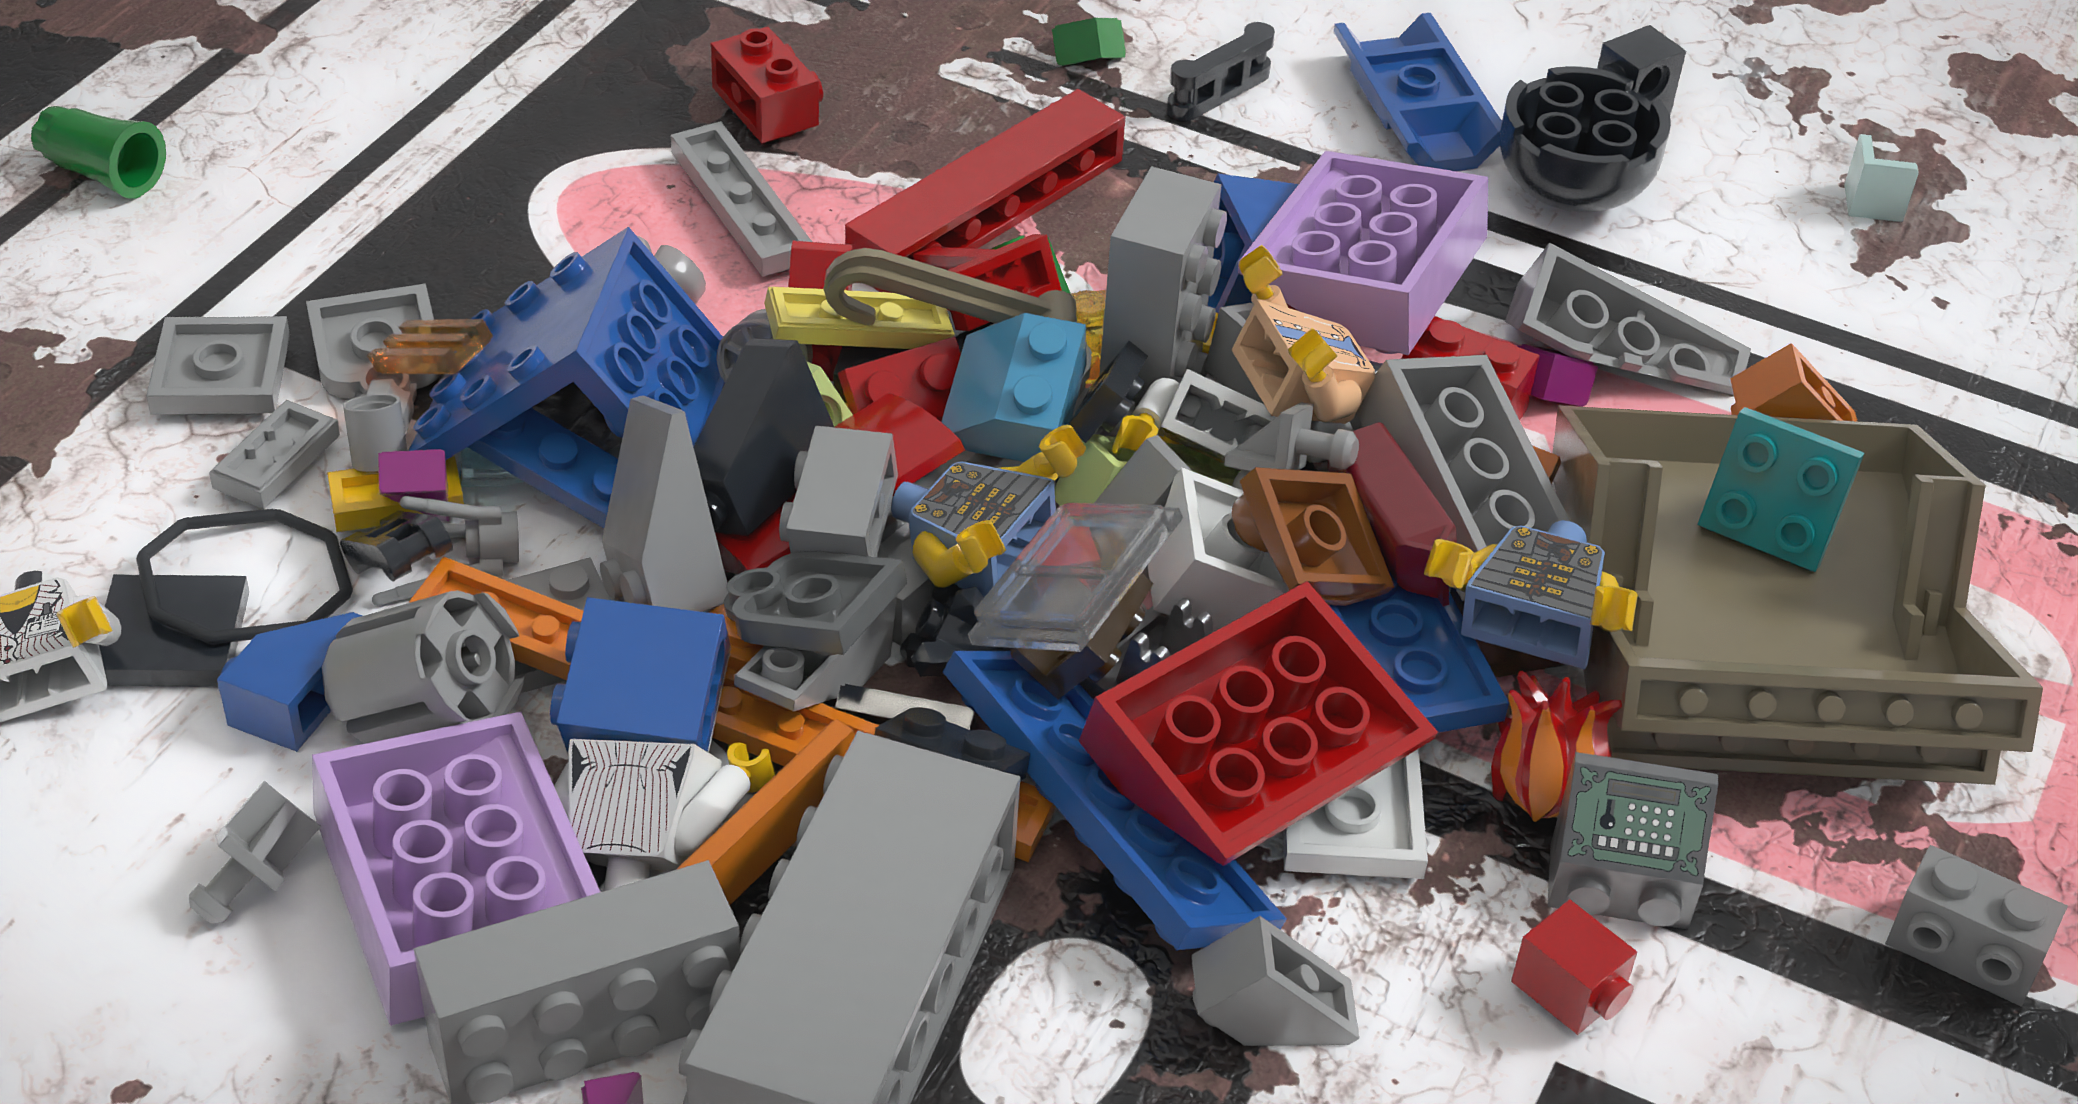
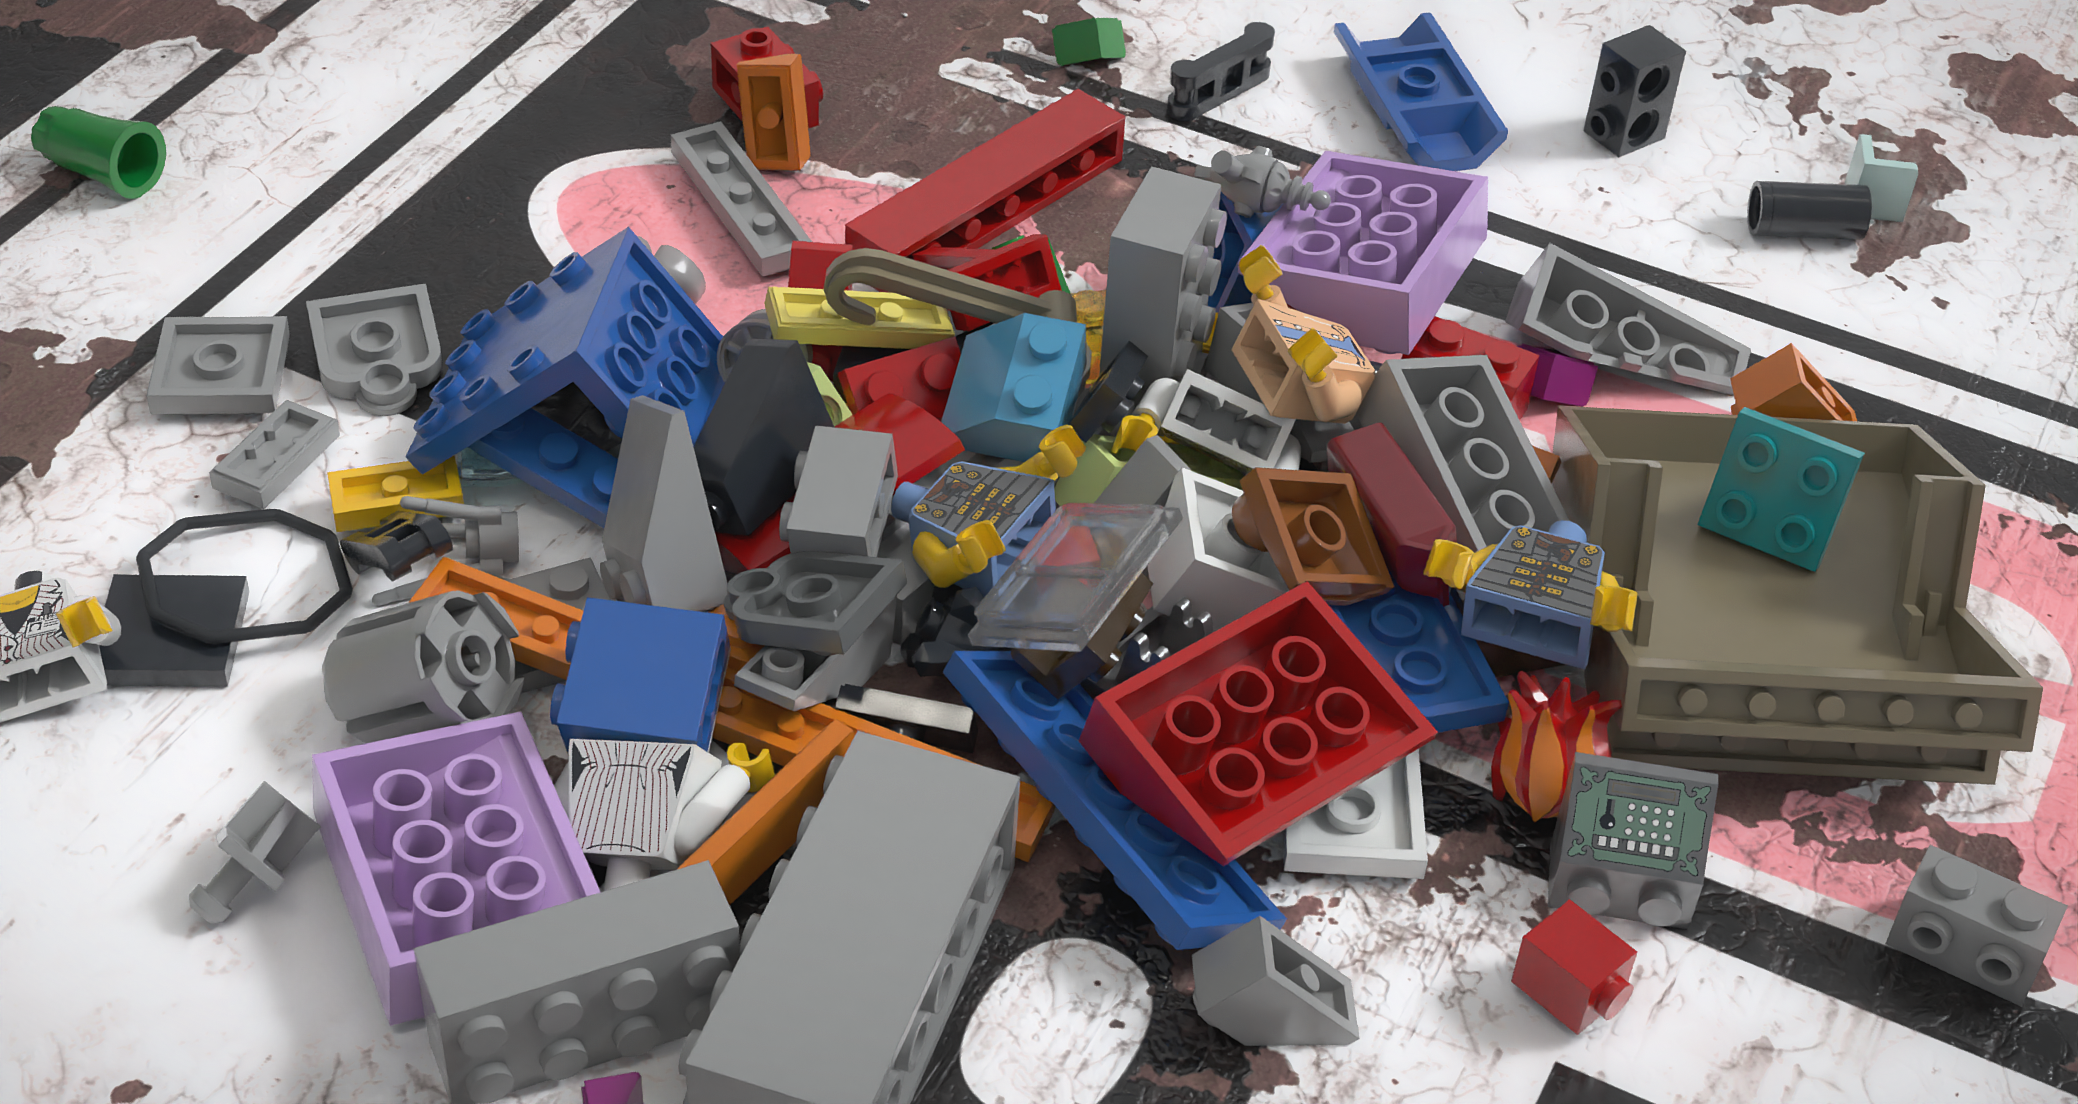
(278, 682): blue slope -> none
(377, 423): light grey piece -> none
(414, 475): magenta slope -> none
(430, 346): clear orange tile -> none
(774, 112): none -> orange slope
(930, 731): black plate -> none
(1260, 183): none -> light grey piece
(1289, 441): light grey piece -> none
(1582, 138): black cylinder -> none
(1809, 210): none -> black pin

